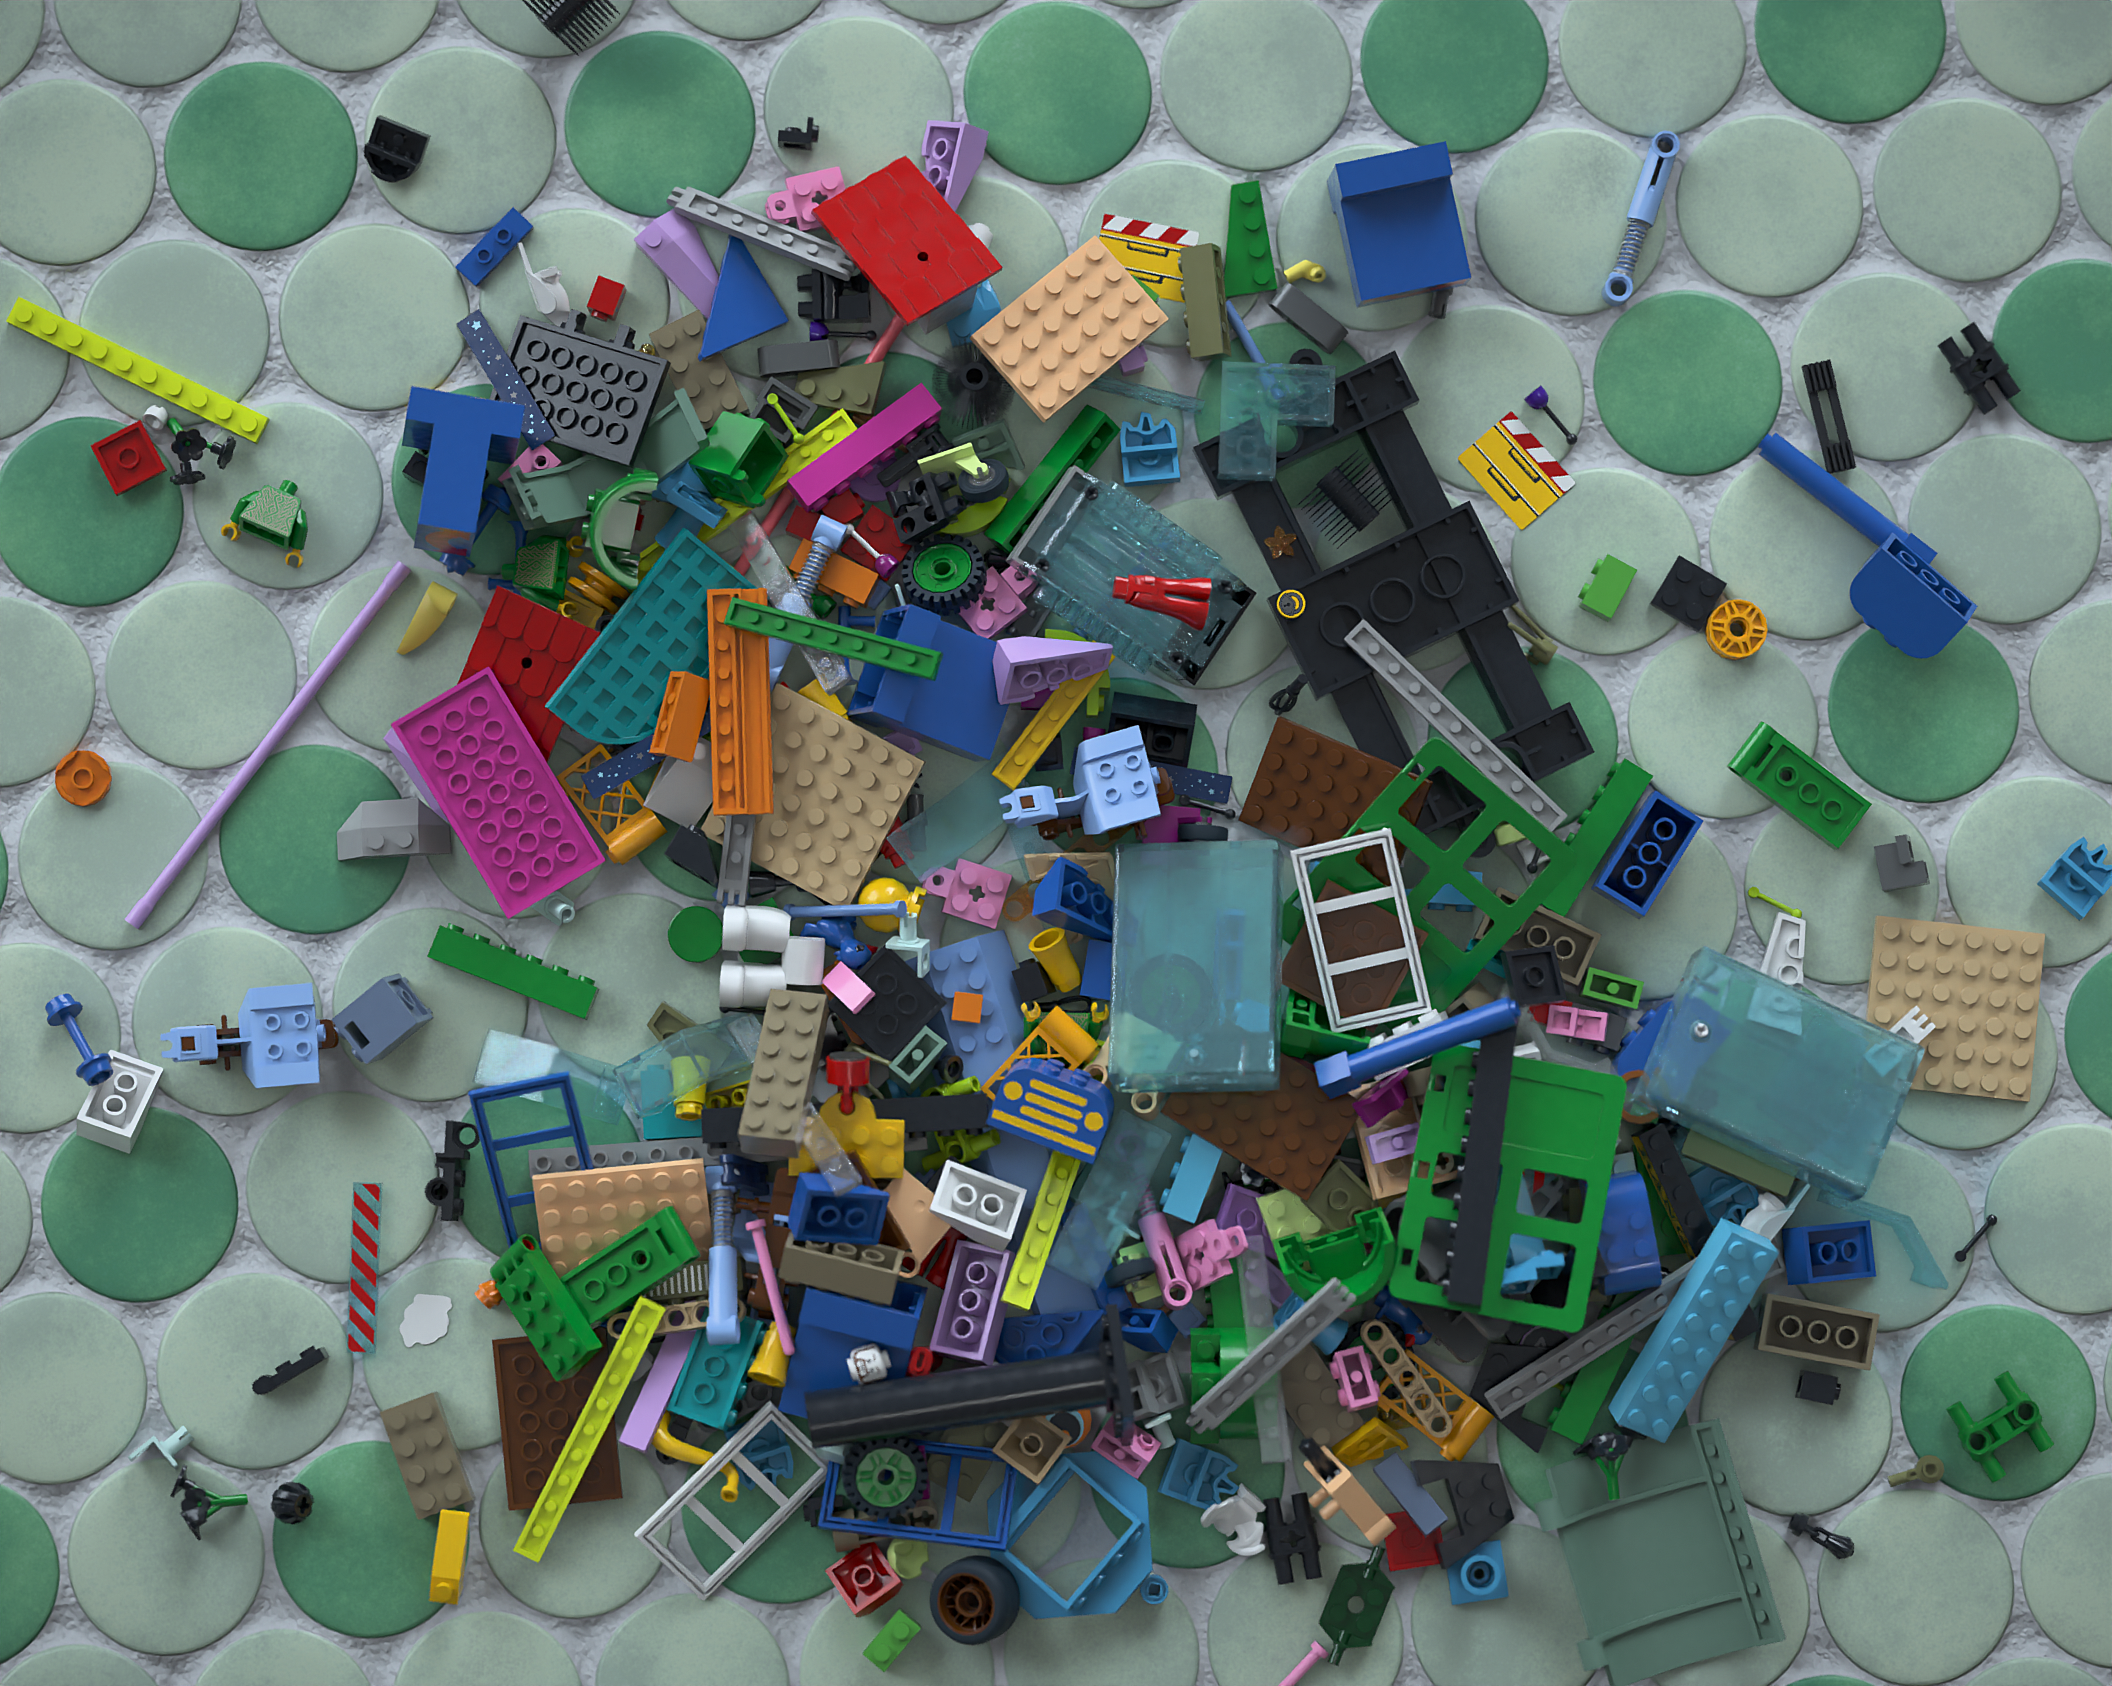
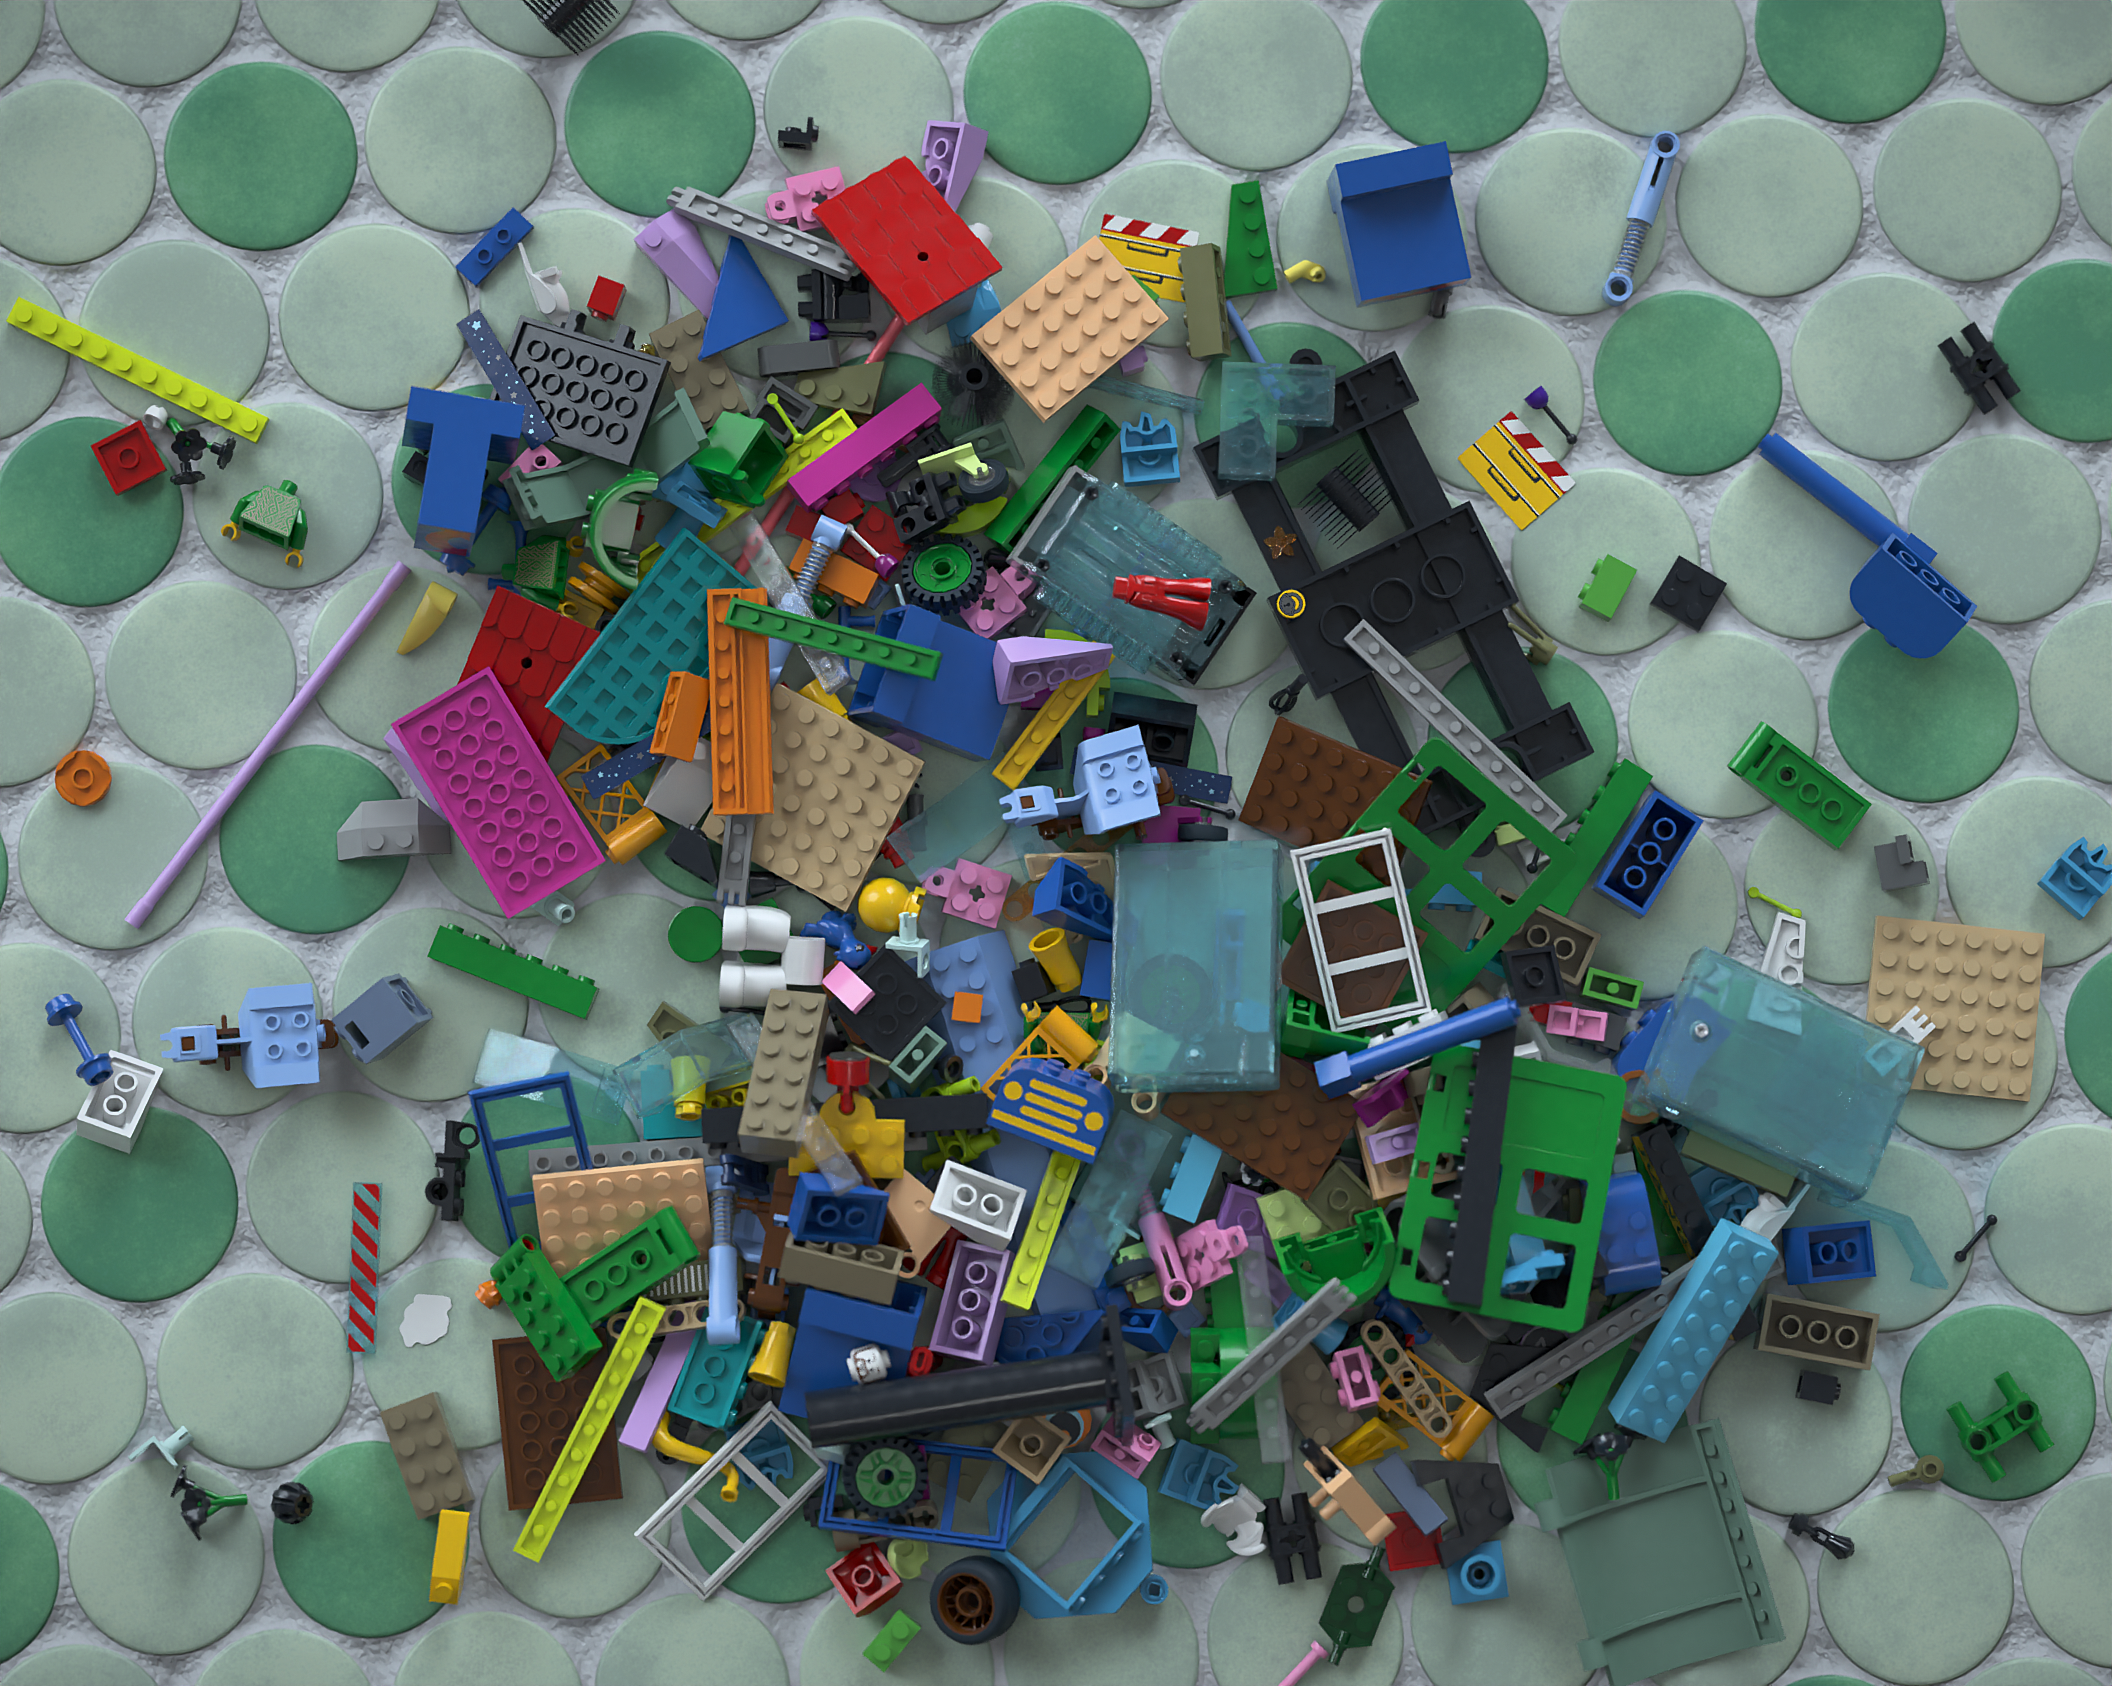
(288, 1371): black hinge -> none
(394, 150): black slope -> none
(771, 1284): bright pink bar -> none
(897, 908): medium blue bar -> none
(1308, 318): dark grey beam -> none
(1752, 624): light orange wheel -> none
(1817, 378): black container -> none

